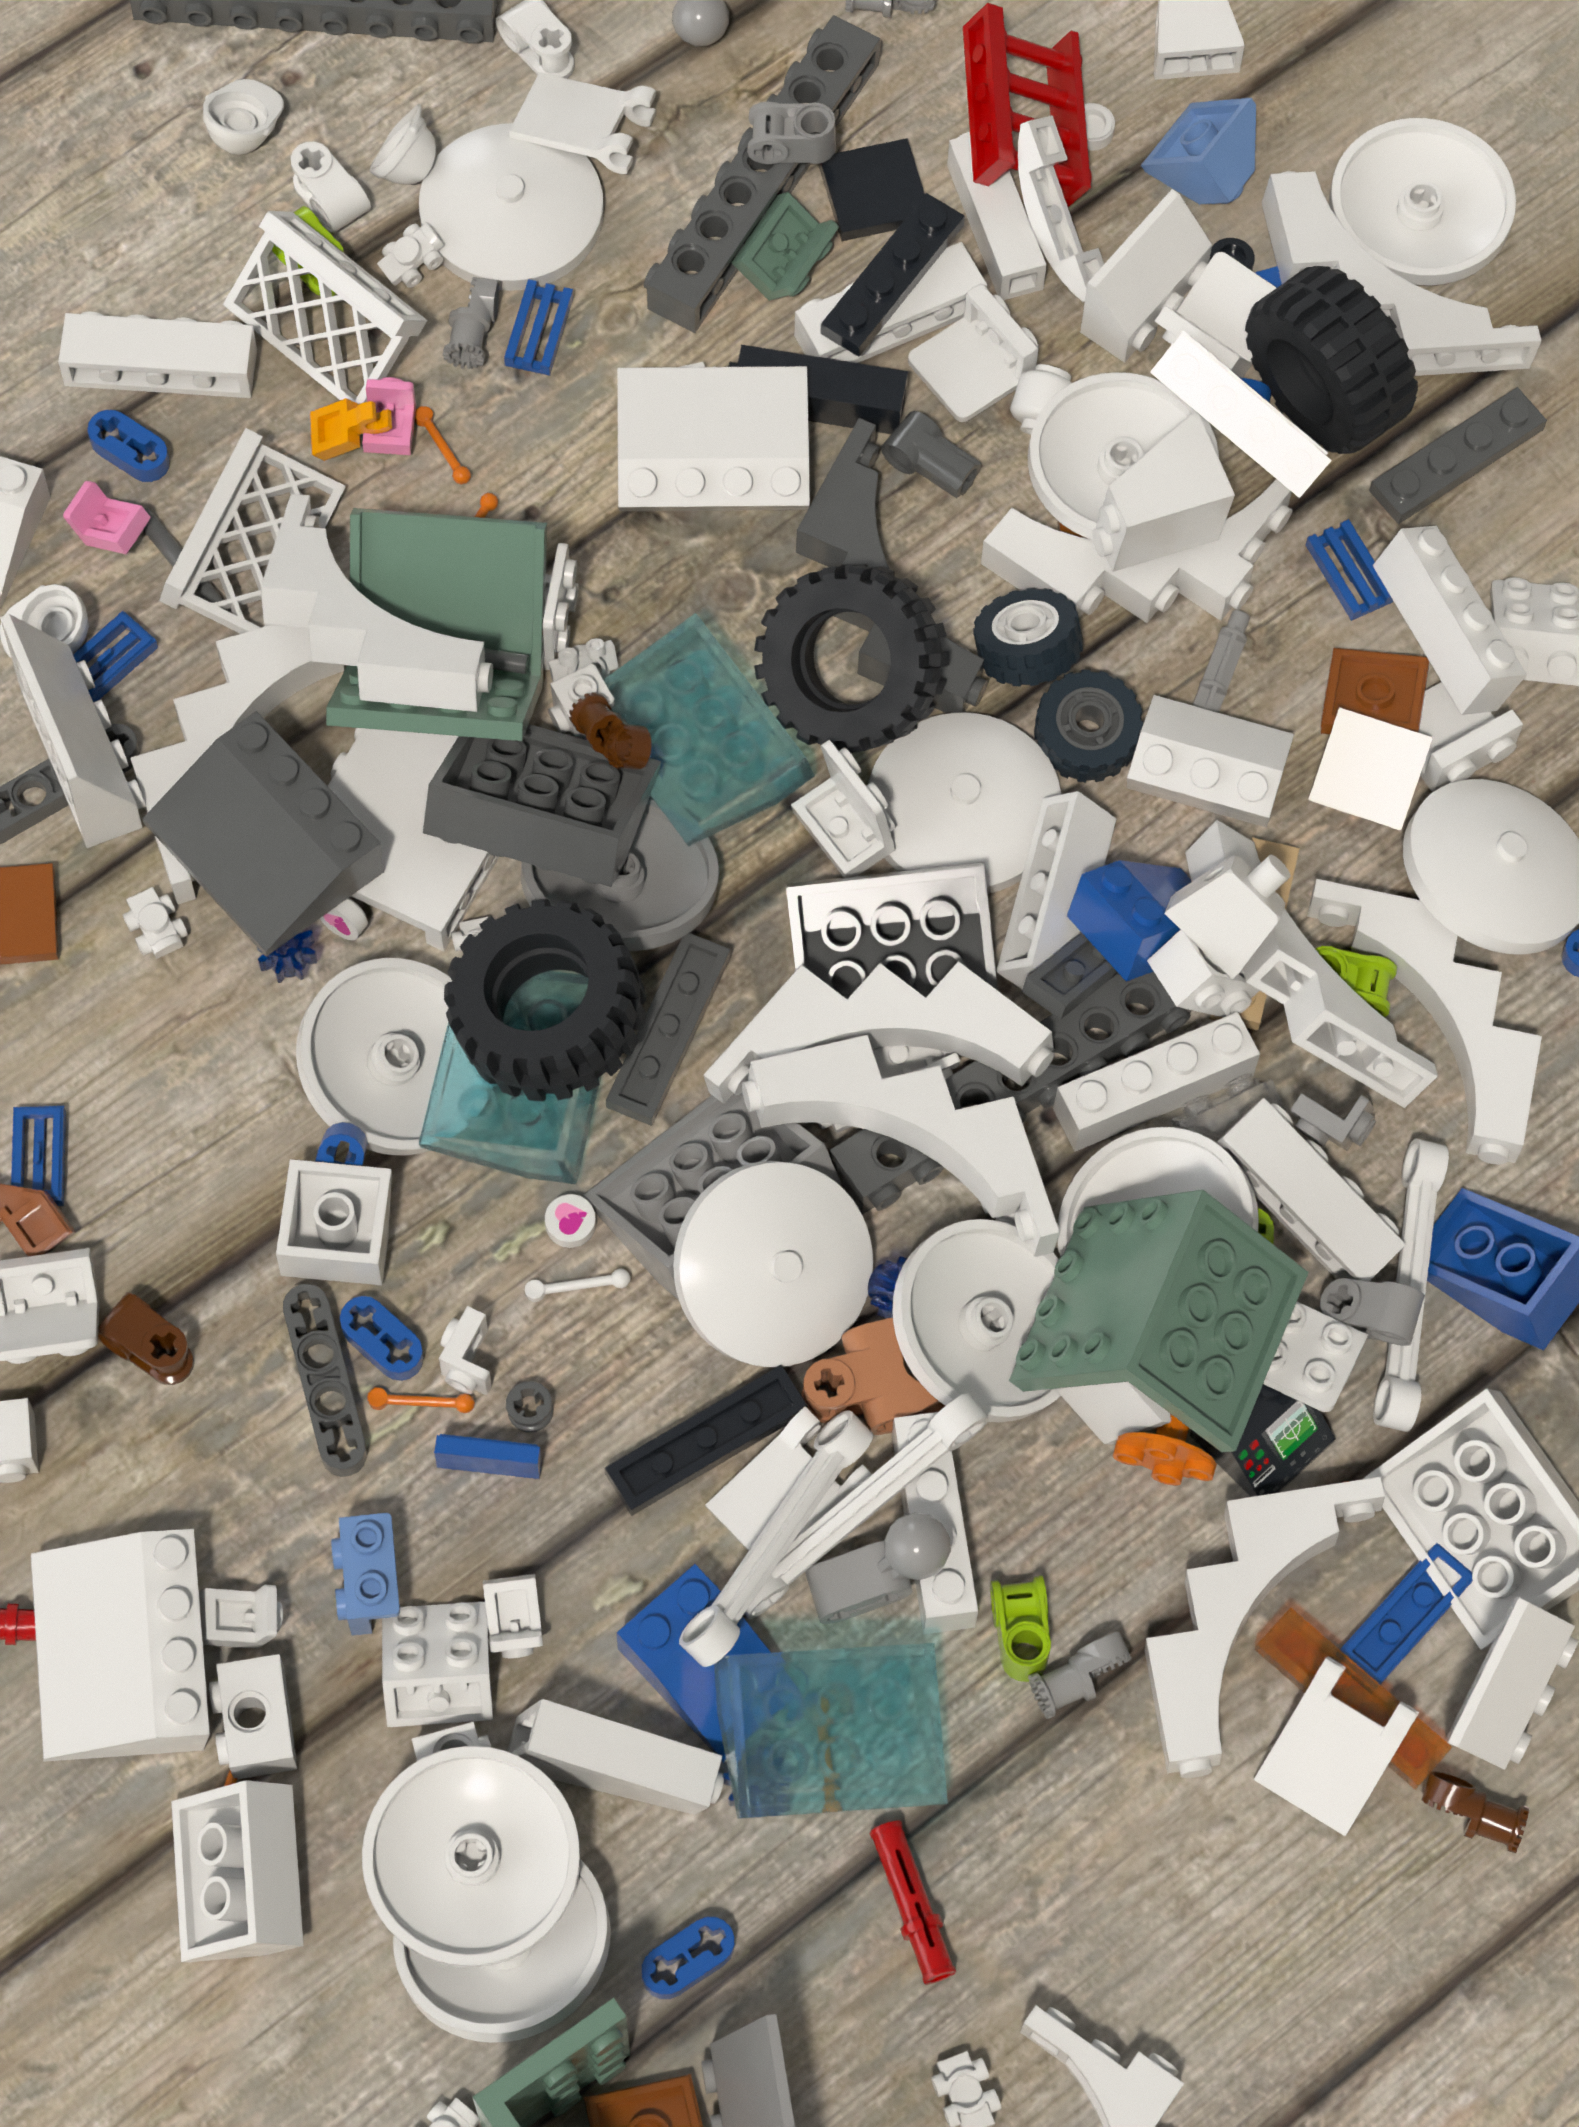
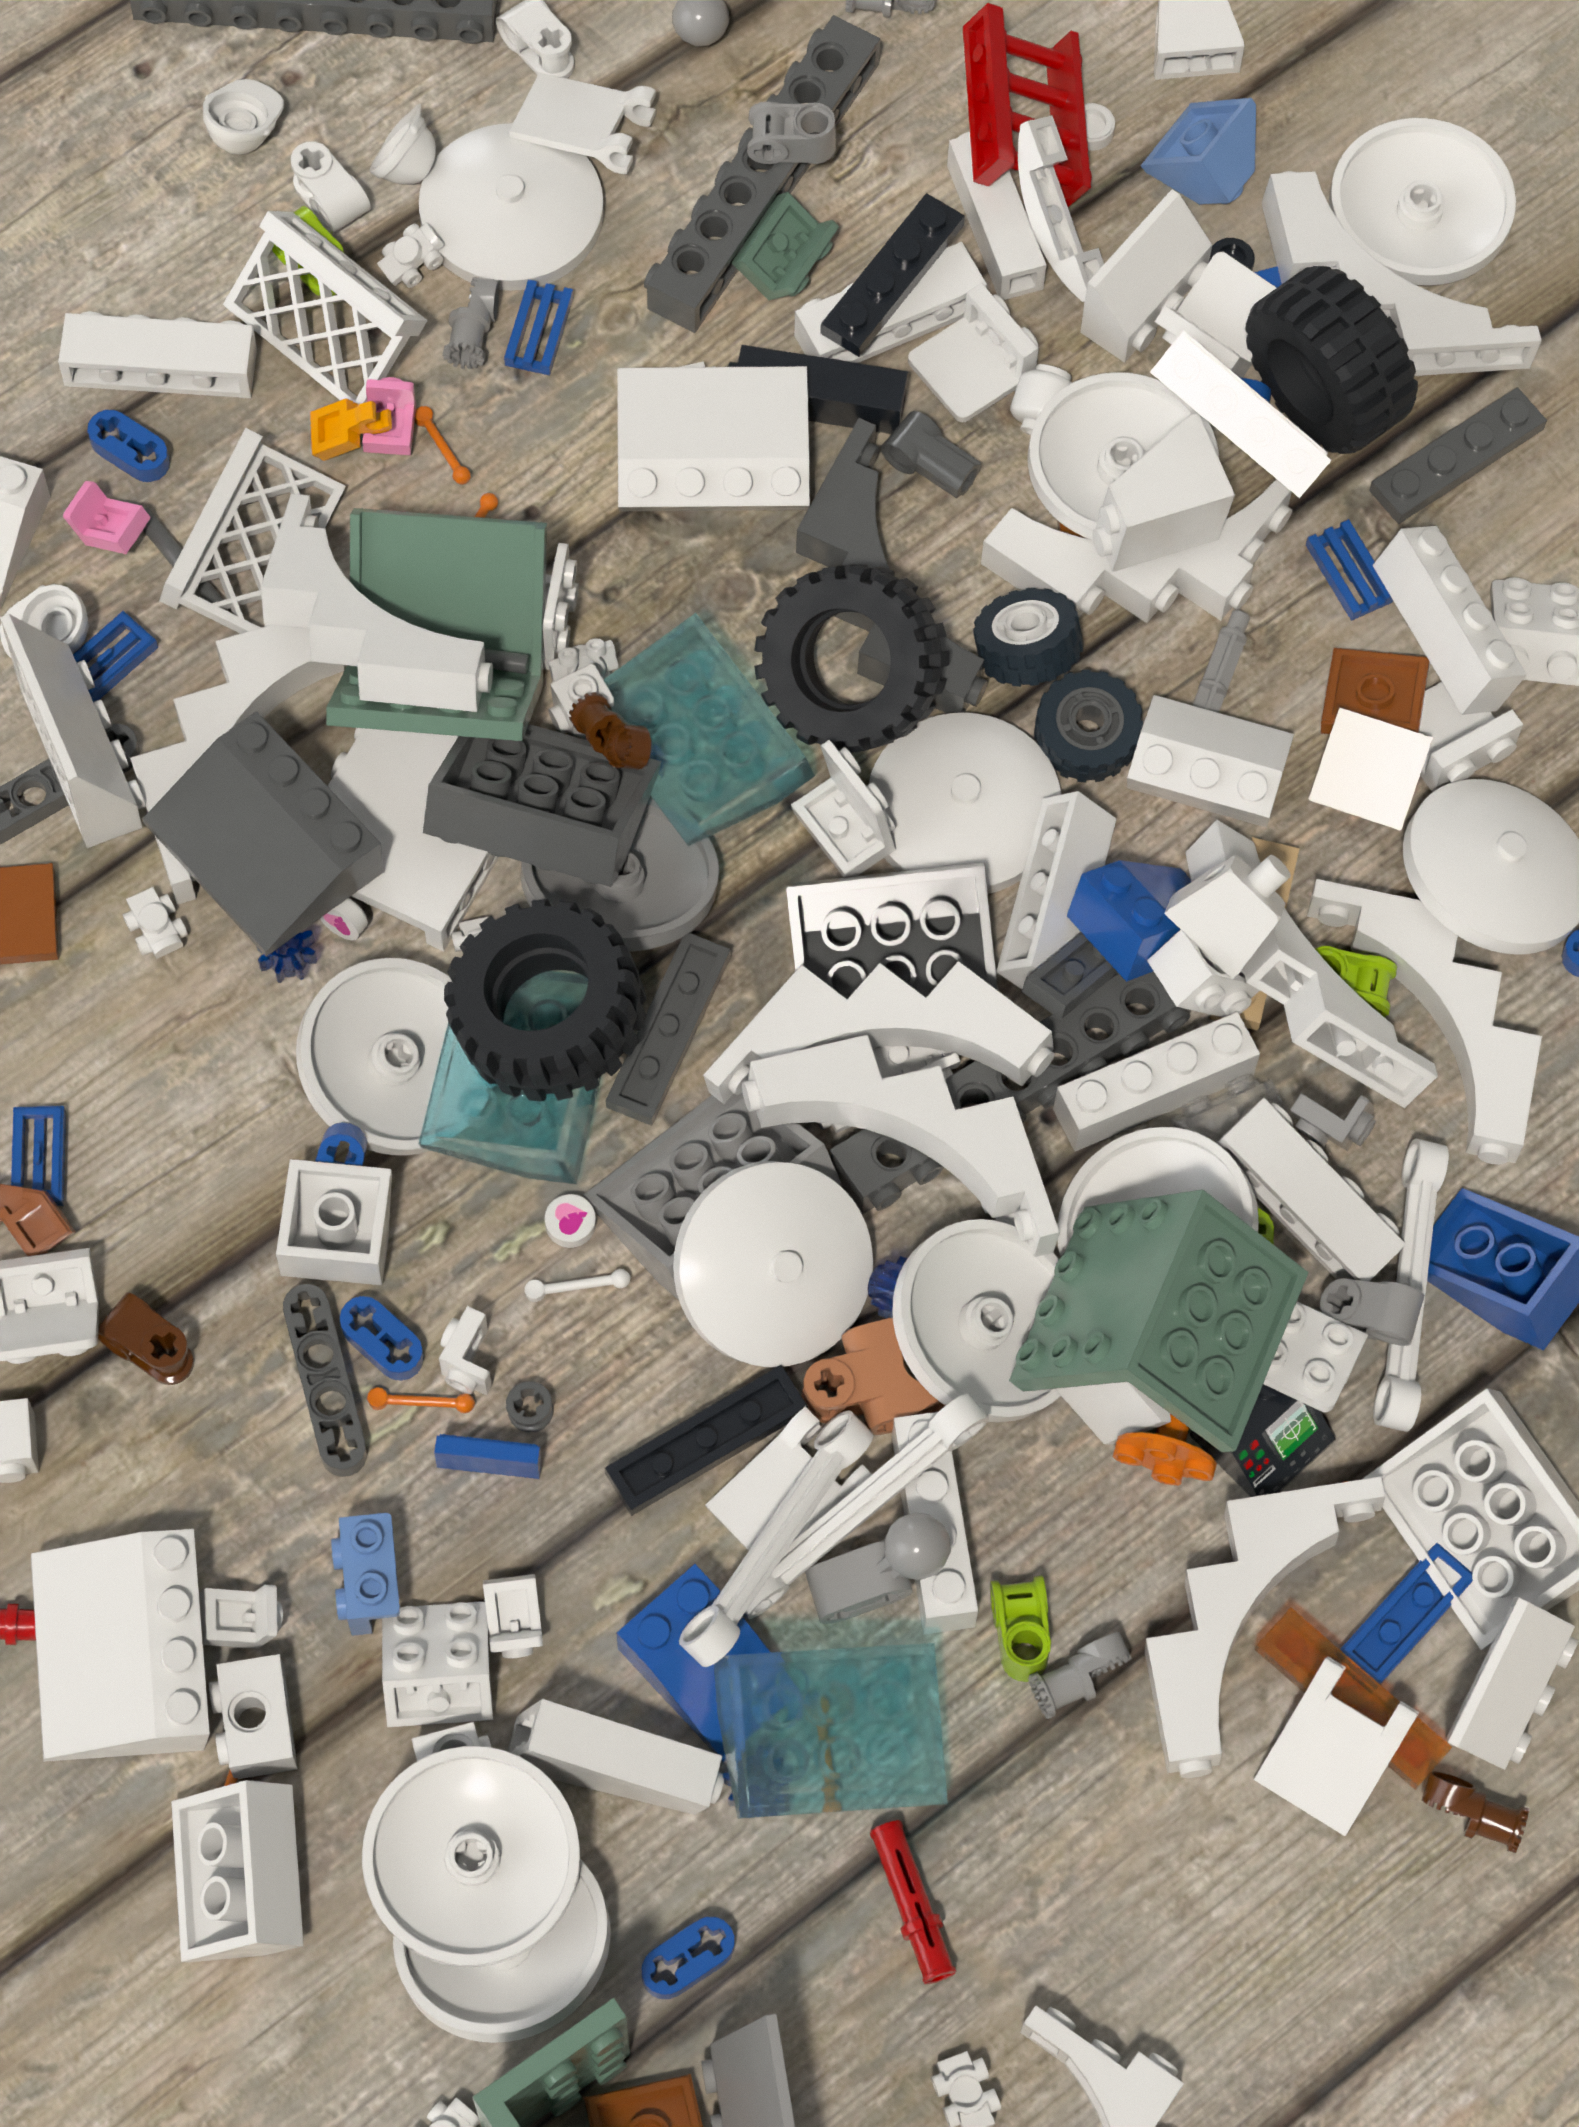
(872, 188): black tile -> none

